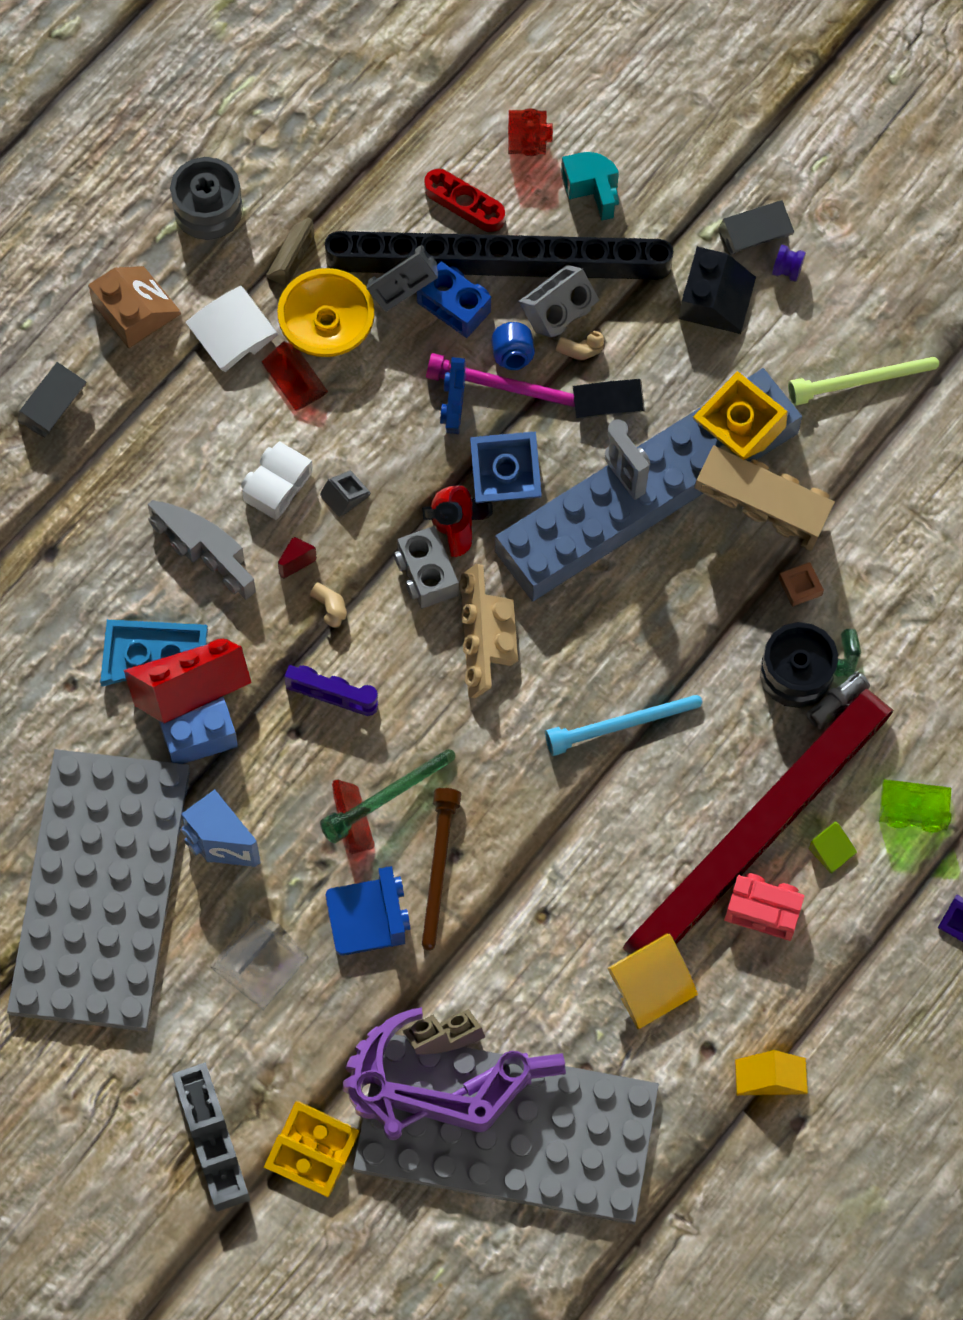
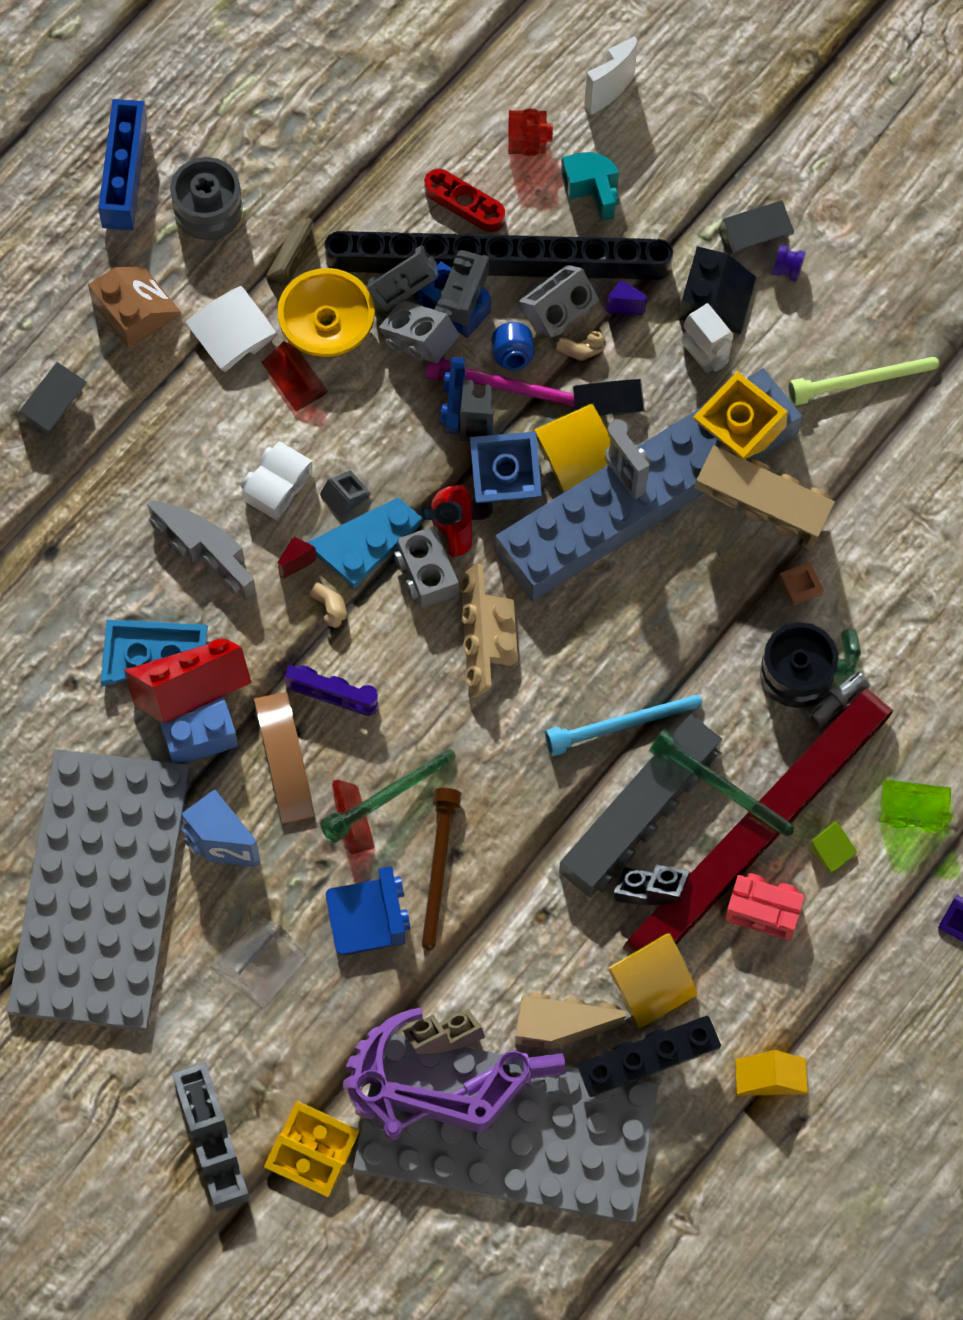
(123, 164): none -> blue brick
(284, 758): none -> medium nougat slope
(366, 541): none -> dark azure wing
(419, 331): none -> light grey brick
(463, 286): none -> dark grey hinge
(475, 413): none -> dark grey hinge
(555, 1023): none -> tan slope
(574, 446): none -> yellow slope
(612, 78): none -> white slope
(626, 300): none -> dark purple slope
(637, 810): none -> dark grey brick
(648, 1056): none -> black bracket
(650, 888): none -> black slope
(667, 747): none -> clear green piece
(707, 339): none -> white brick

